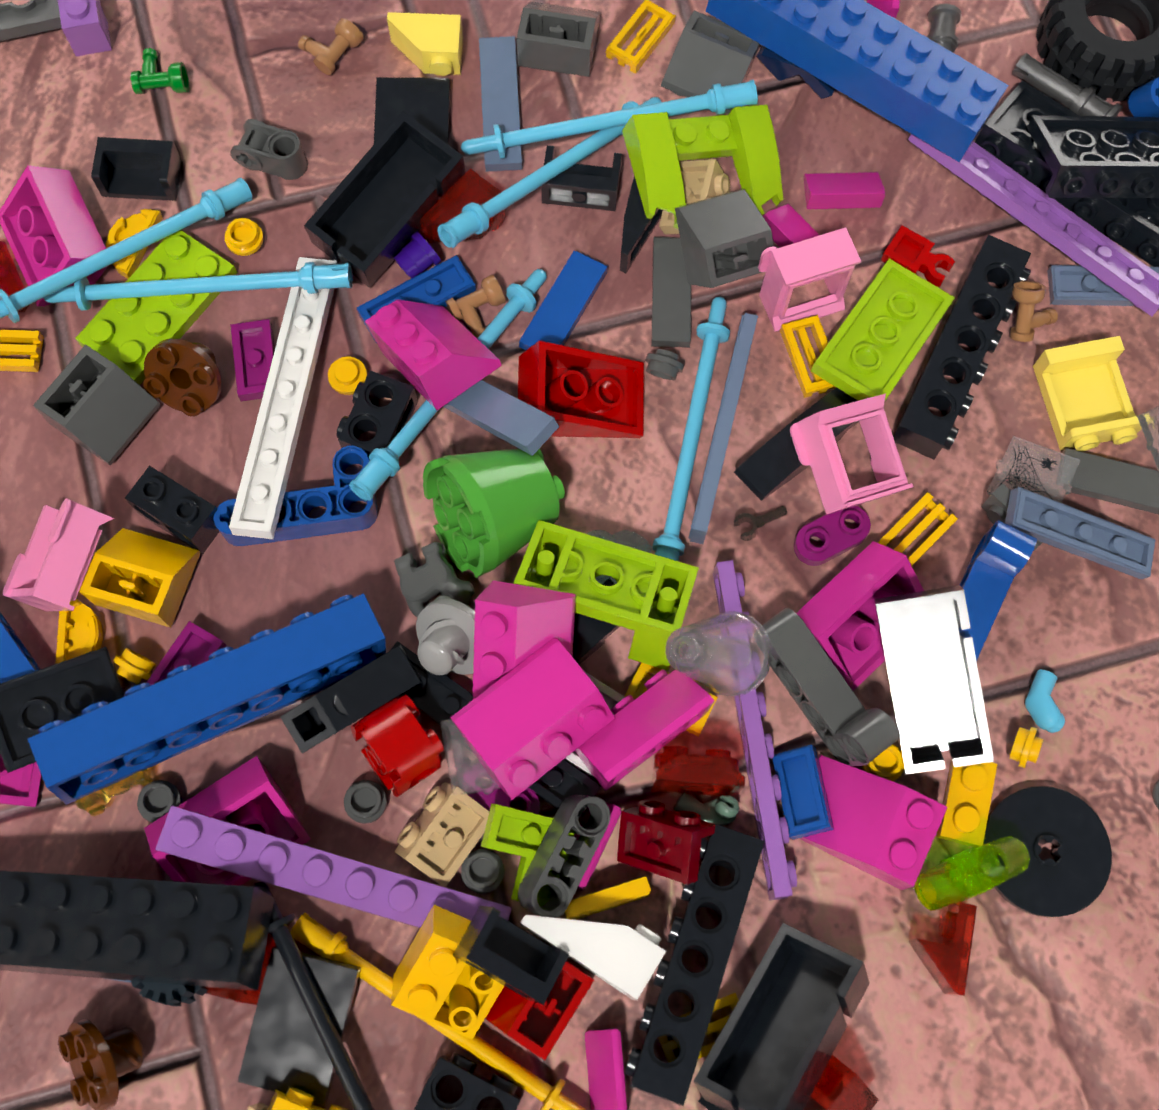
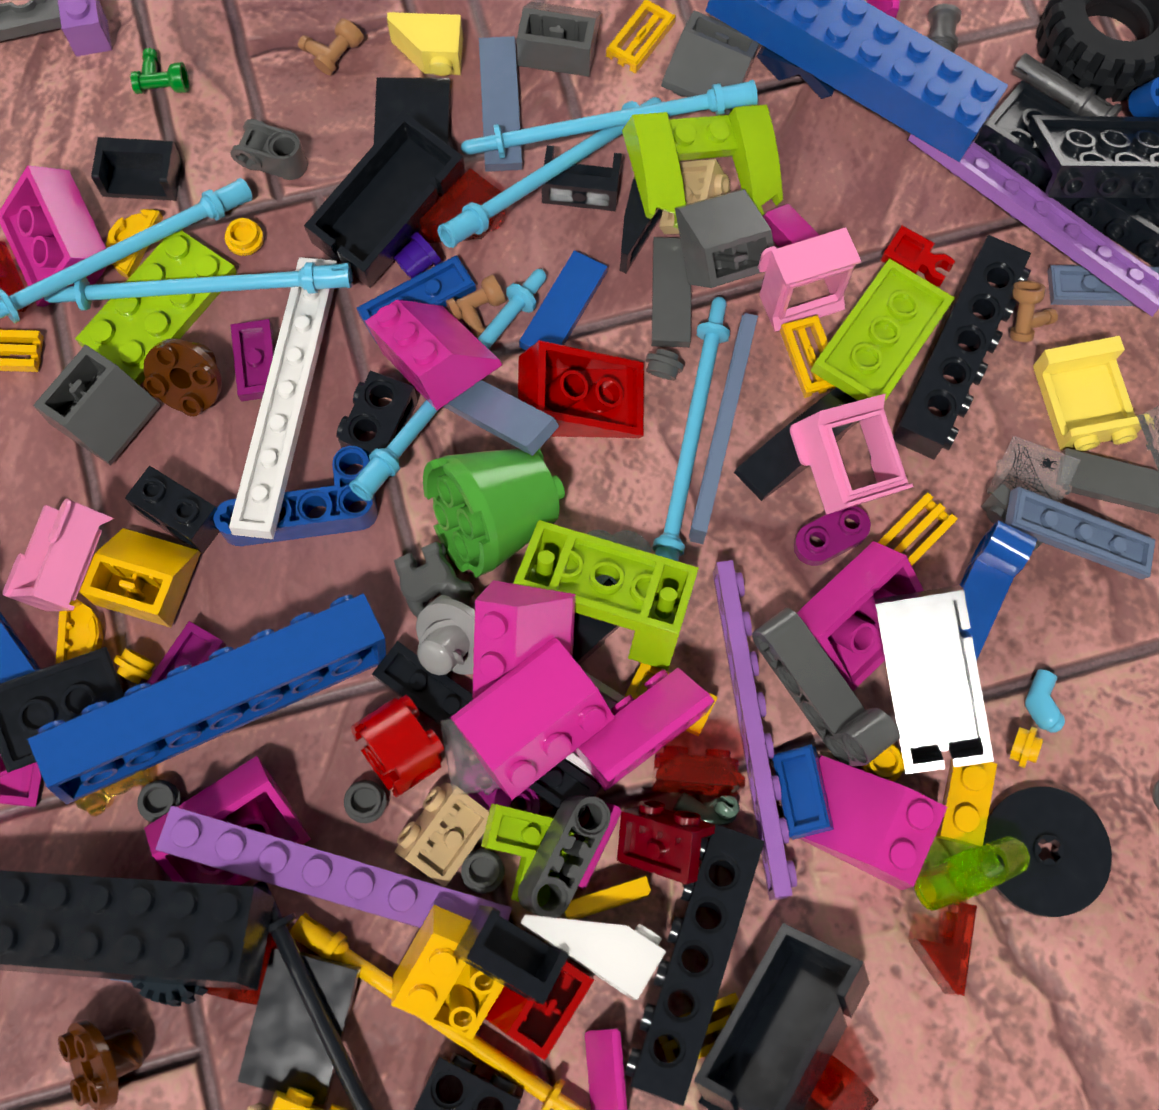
(346, 375): yellow plate -> none
(351, 699): black slope -> none
(722, 652): clear cone -> none
(758, 521): clear smoke hand -> none
(843, 190): dark pink slope -> none

